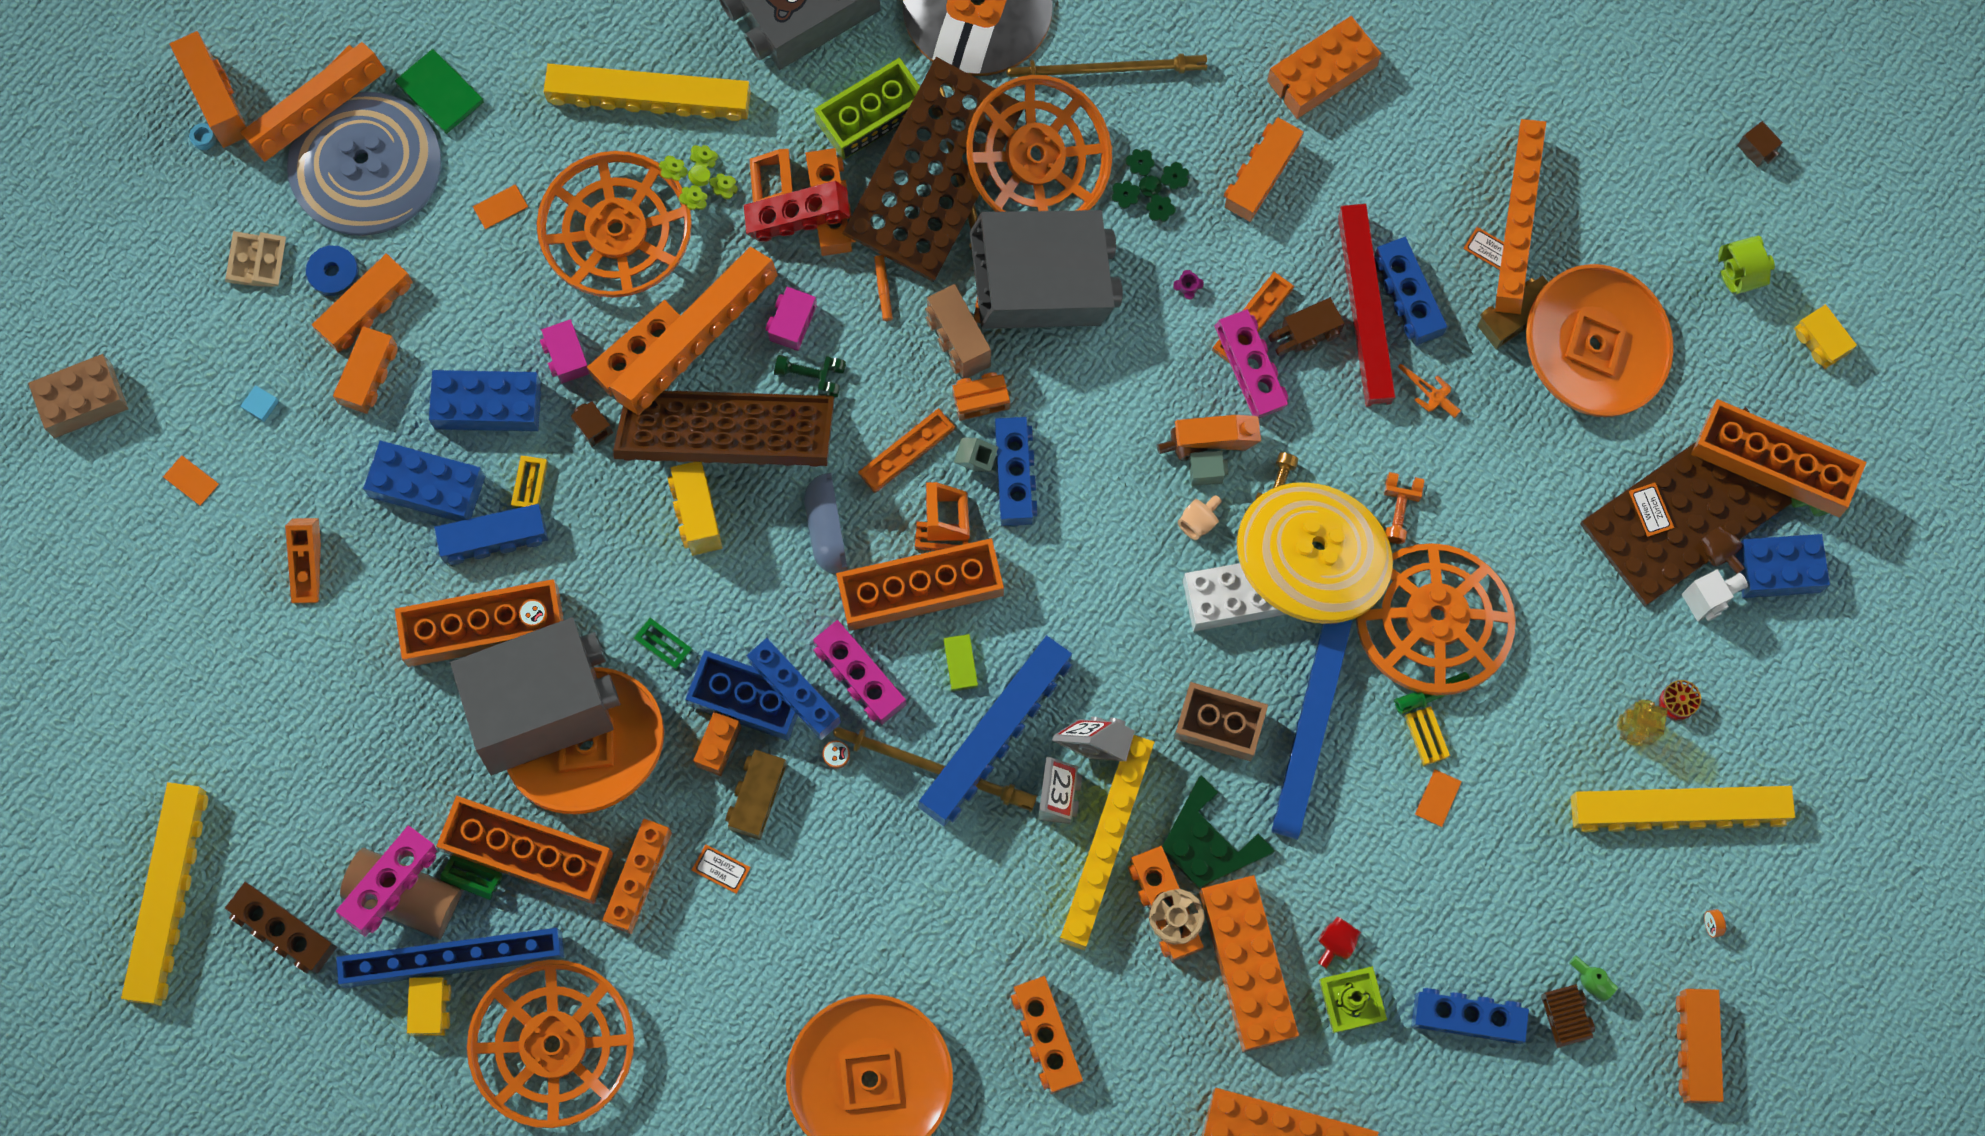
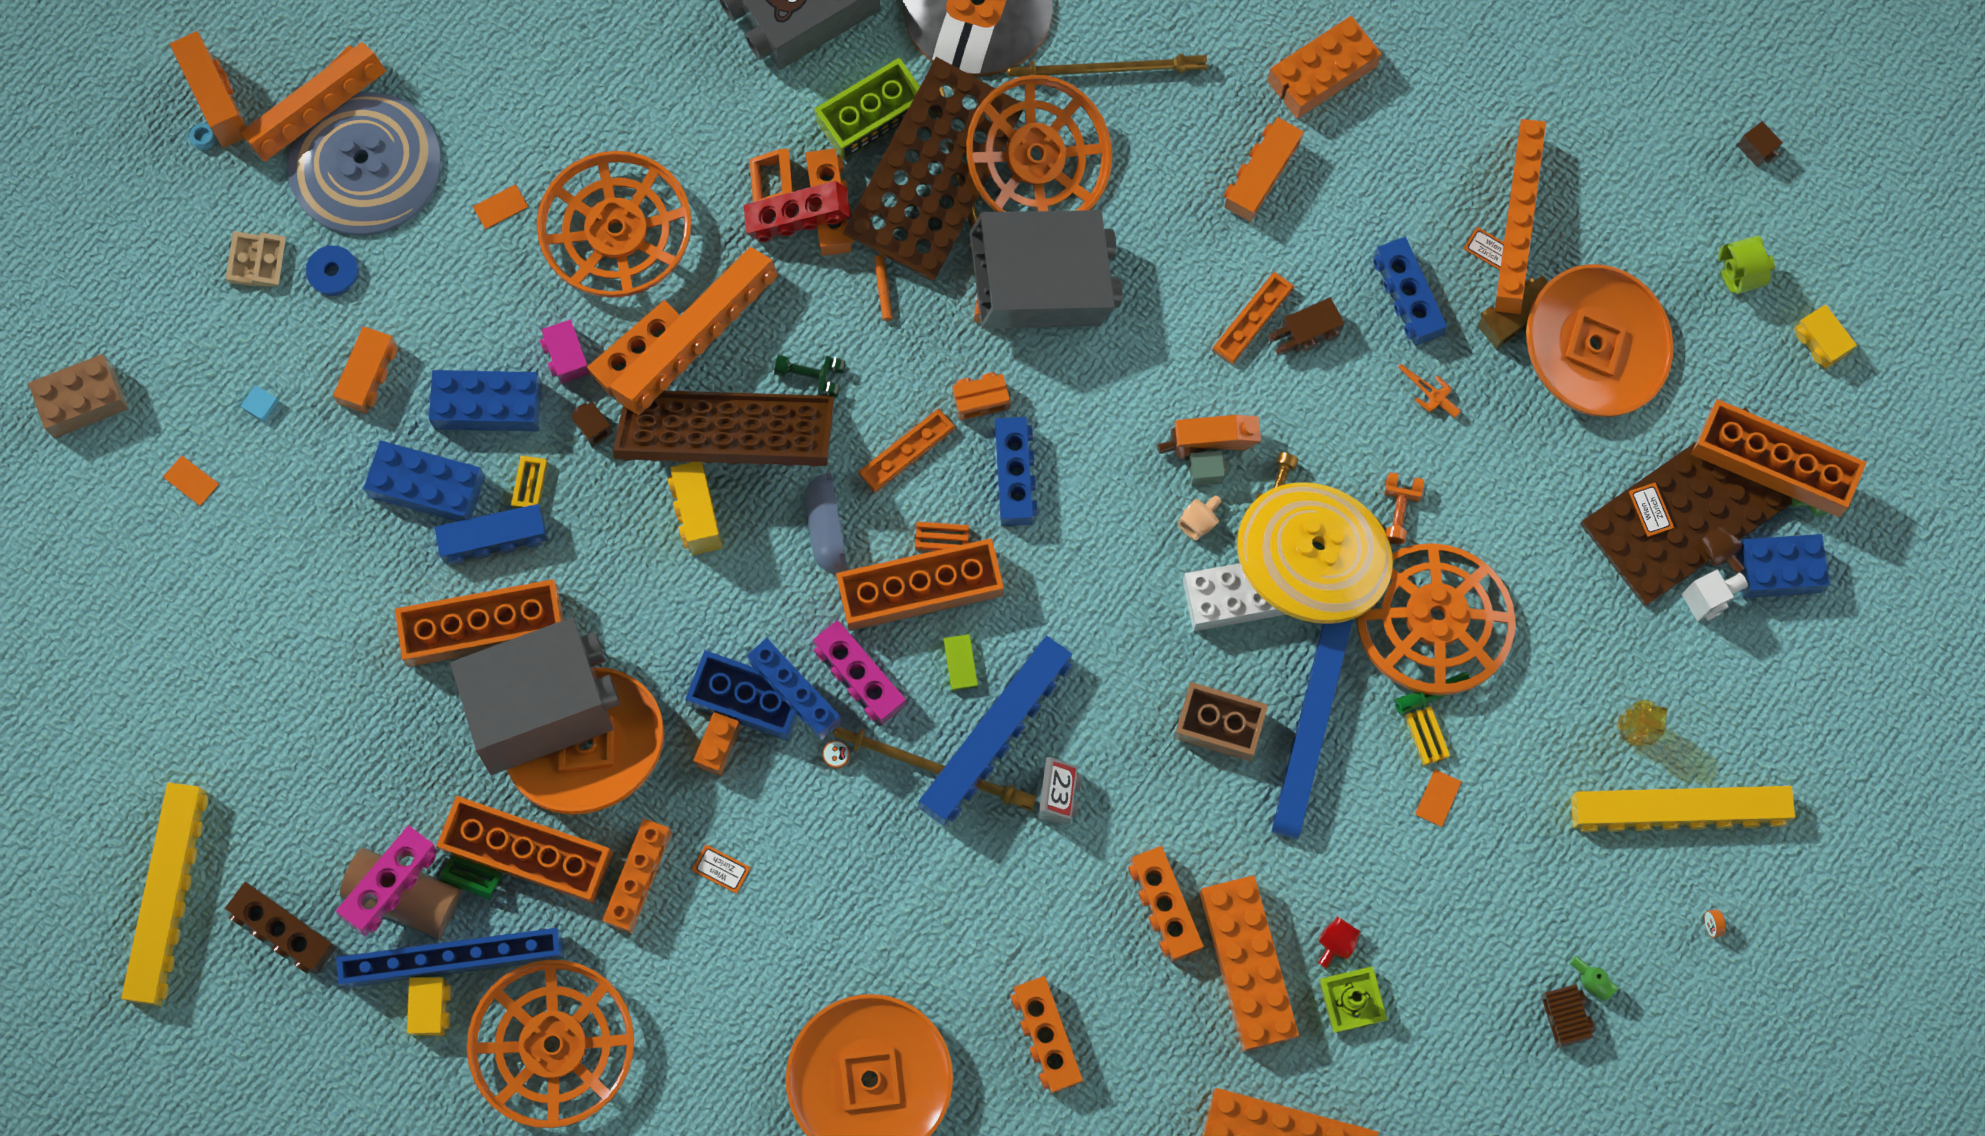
(304, 559): orange slope -> none
(362, 303): orange brick -> none
(439, 91): green tile -> none
(533, 613): tile -> none
(647, 92): yellow brick -> none
(680, 657): green tile -> none
(699, 176): lime plant -> none
(756, 794): pearl gold brick -> none
(791, 318): dark pink brick -> none
(940, 531): orange tile -> none
(958, 332): medium nougat brick -> none
(976, 454): sand green brick -> none
(1097, 738): light grey slope -> none
(1106, 844): yellow brick -> none
(1150, 185): dark green plant -> none
(1176, 916): tan piece -> none
(1188, 277): magenta plate -> none
(1201, 849): dark green wing -> none
(1259, 403): dark pink brick -> none
(1366, 305): red tile -> none
(1426, 1016): blue brick -> none
(1680, 700): wheel -> none
(1700, 1046): orange brick -> none

